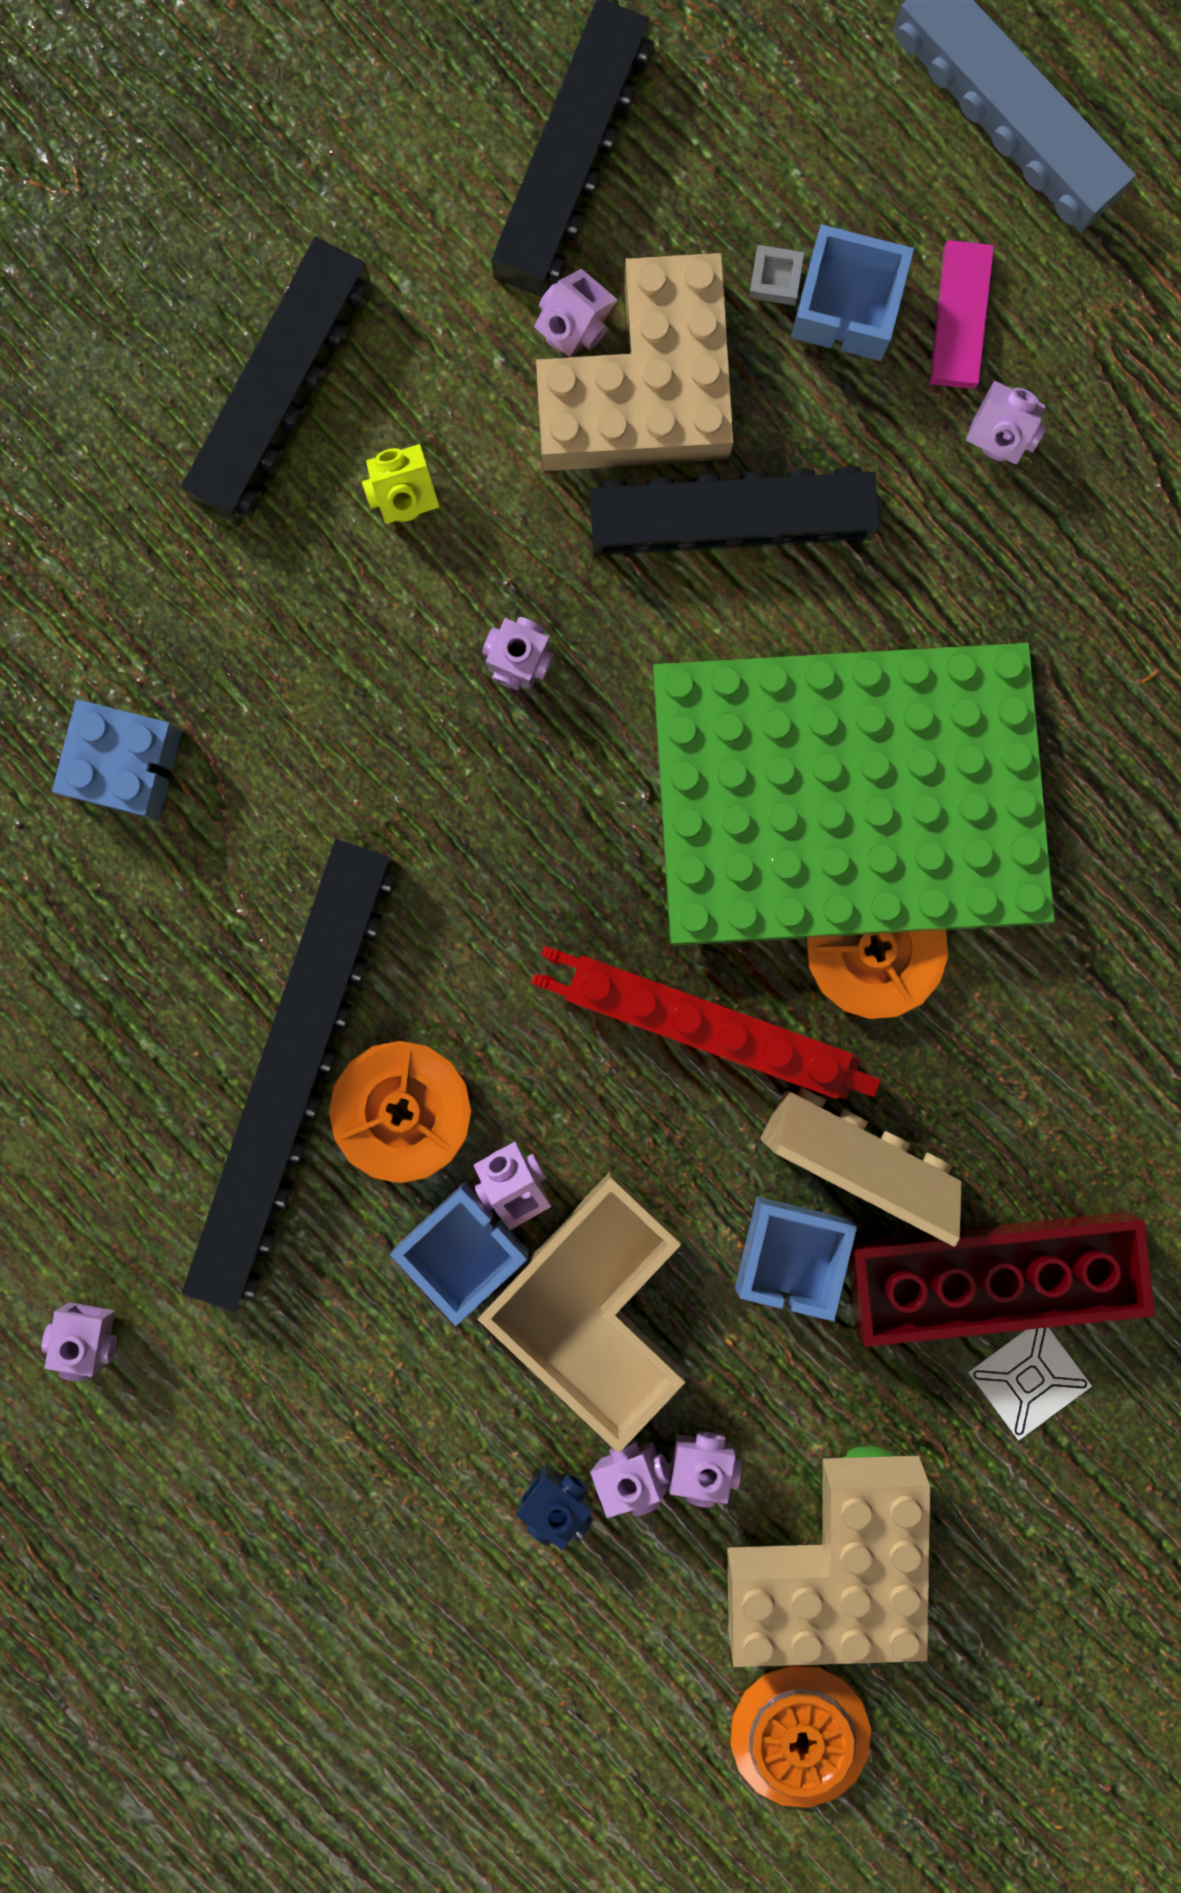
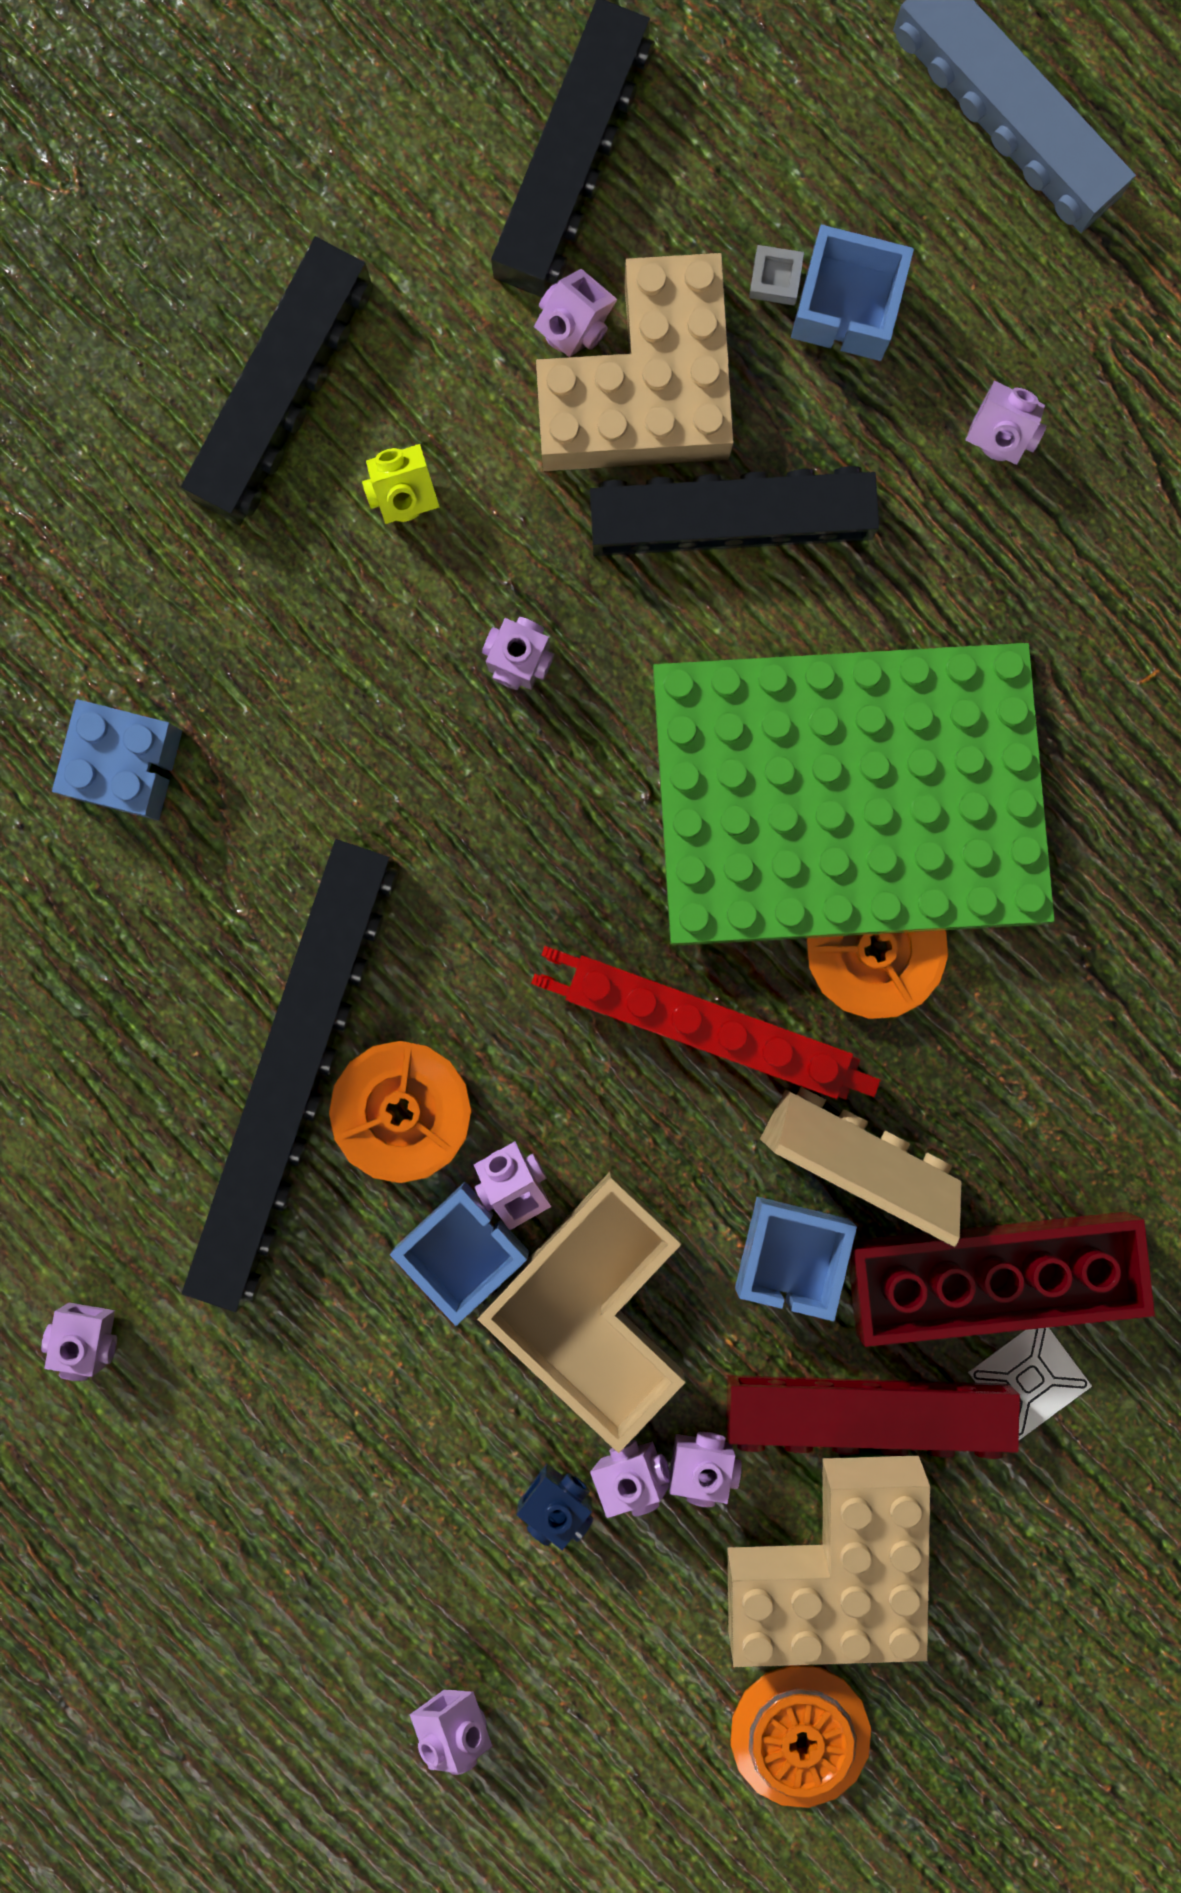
(451, 1731): none -> lavender brick
(872, 1415): none -> dark red brick
(961, 314): dark pink tile -> none

